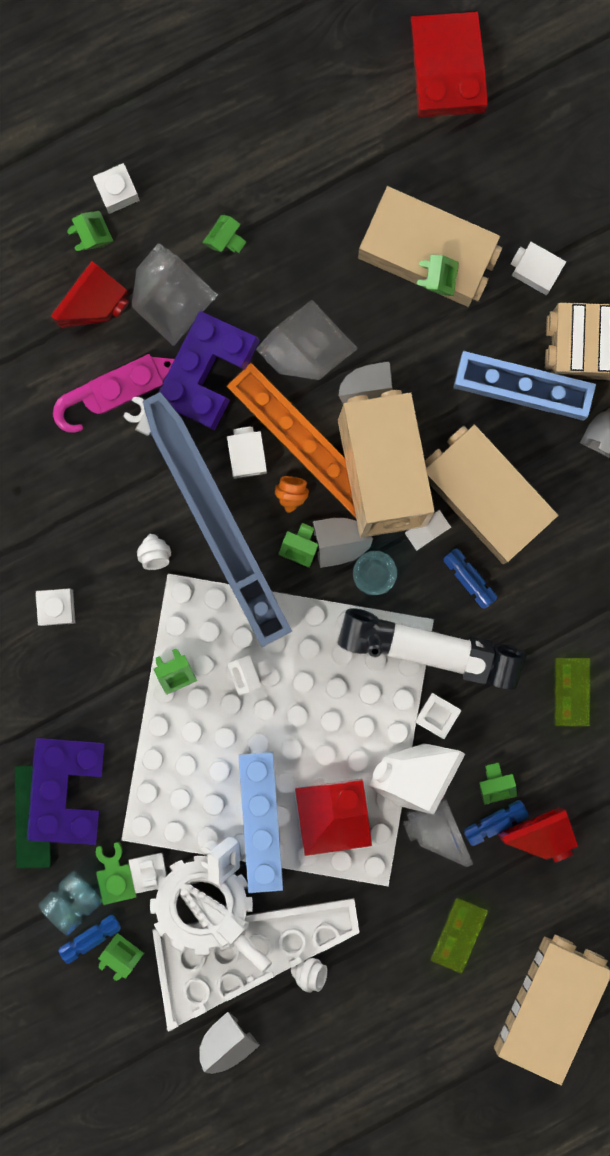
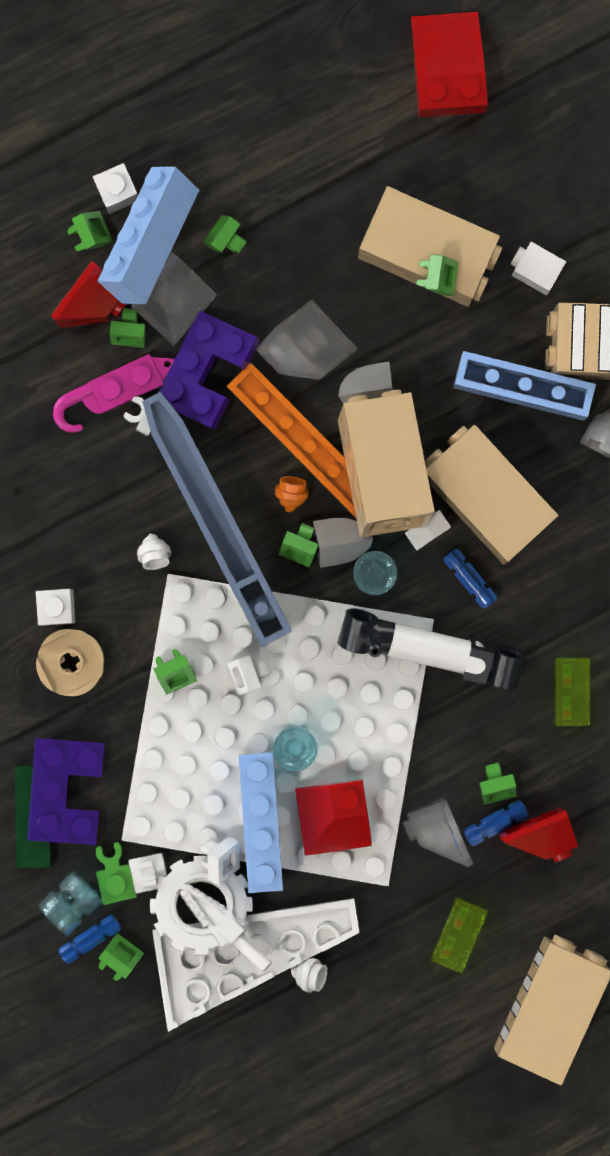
(64, 680): none -> tan plate
(128, 331): none -> bright green tile
(148, 235): none -> light blue brick
(225, 1045): brick -> none
(246, 453): white brick -> none
(295, 748): none -> clear light blue wheel
(417, 776): white slope -> none
(437, 716): white plate -> none

